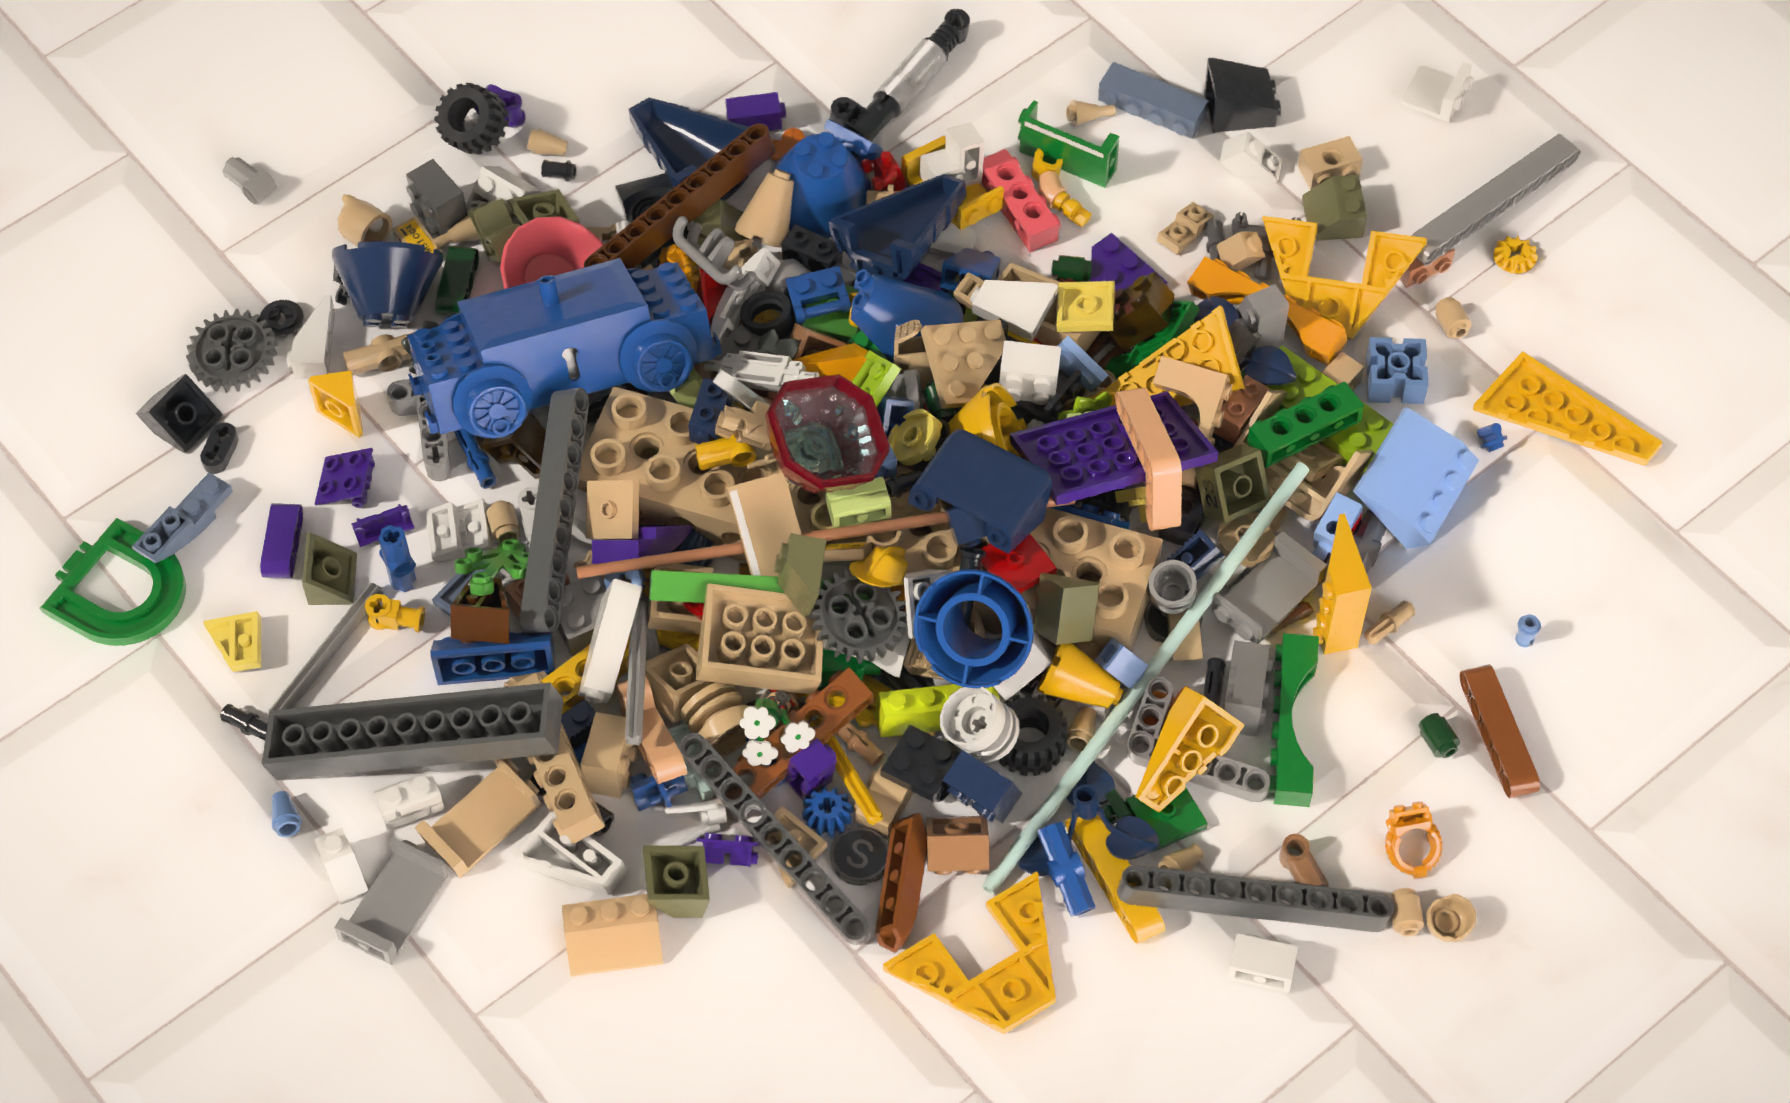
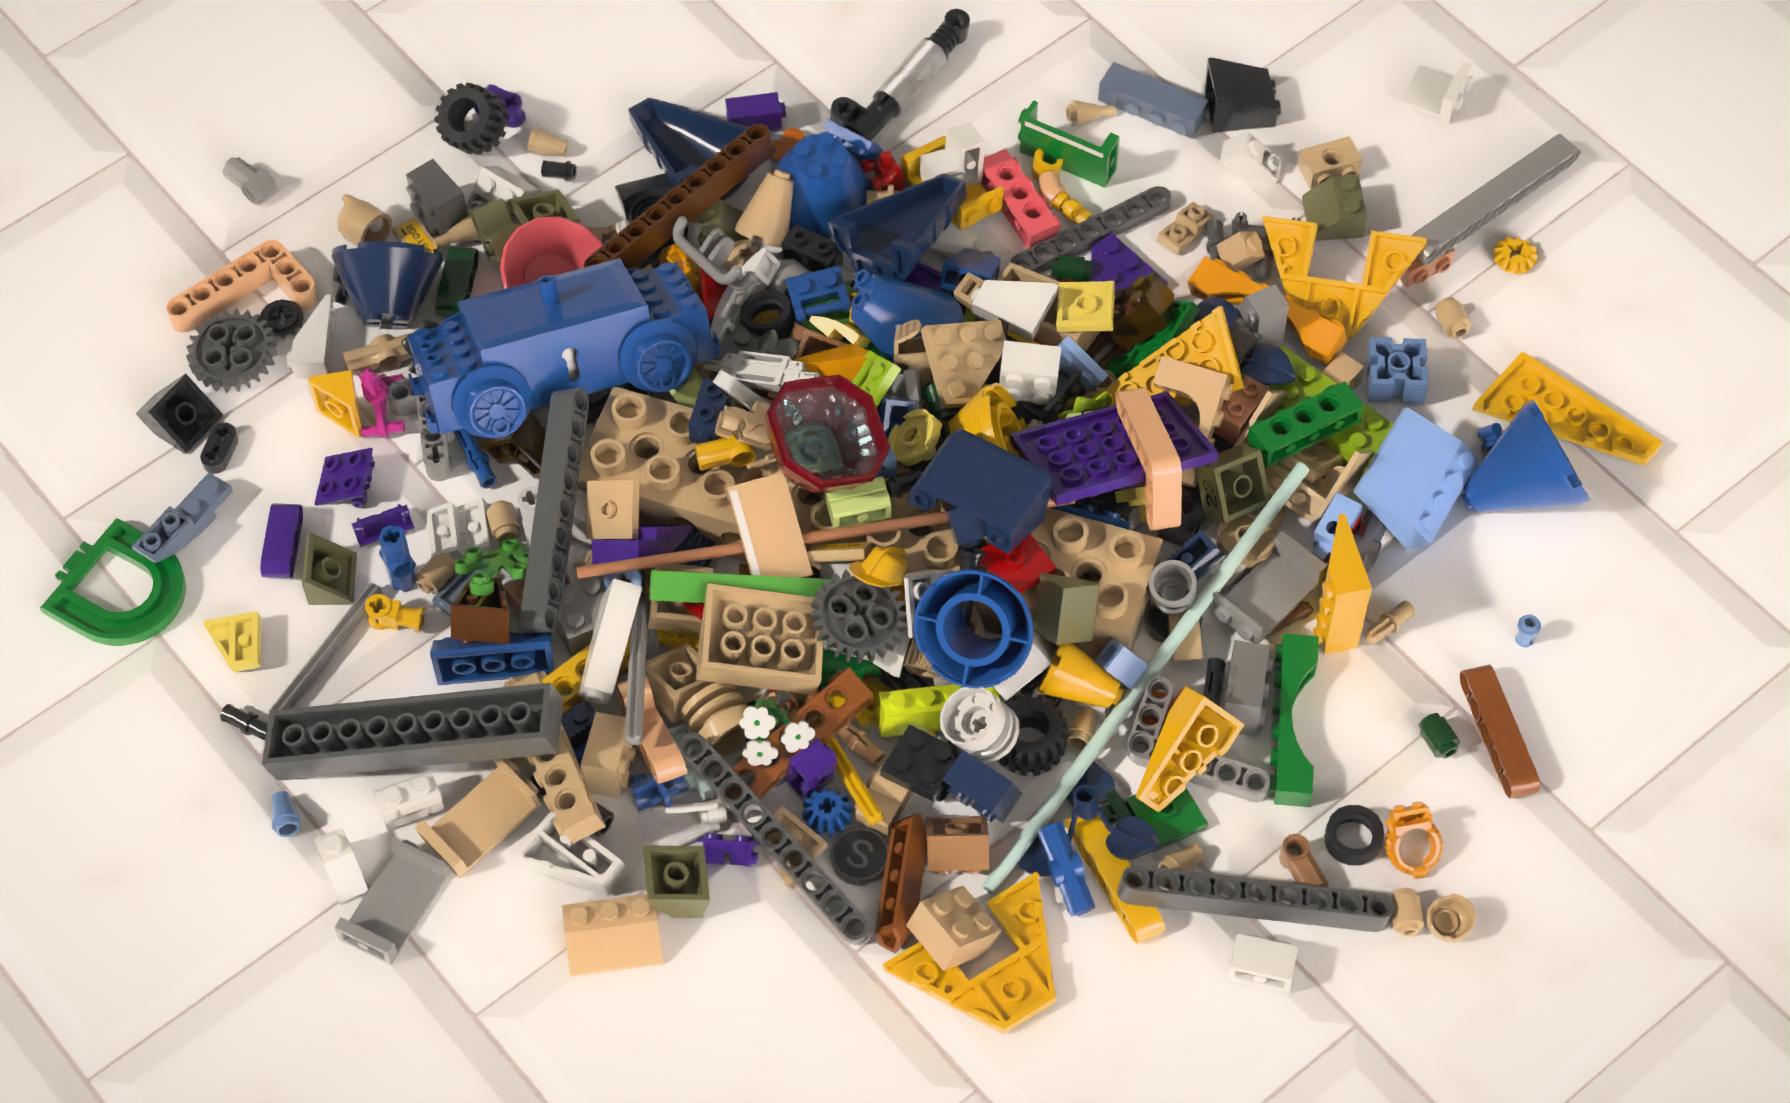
(239, 279): none -> light nougat beam
(376, 391): none -> dark pink axle
(436, 573): none -> tan brick
(801, 570): olive slope -> none
(838, 330): none -> light yellow slope
(953, 927): none -> tan brick
(1097, 223): none -> dark grey beam
(1357, 814): none -> black tyre
(1525, 469): none -> blue cone

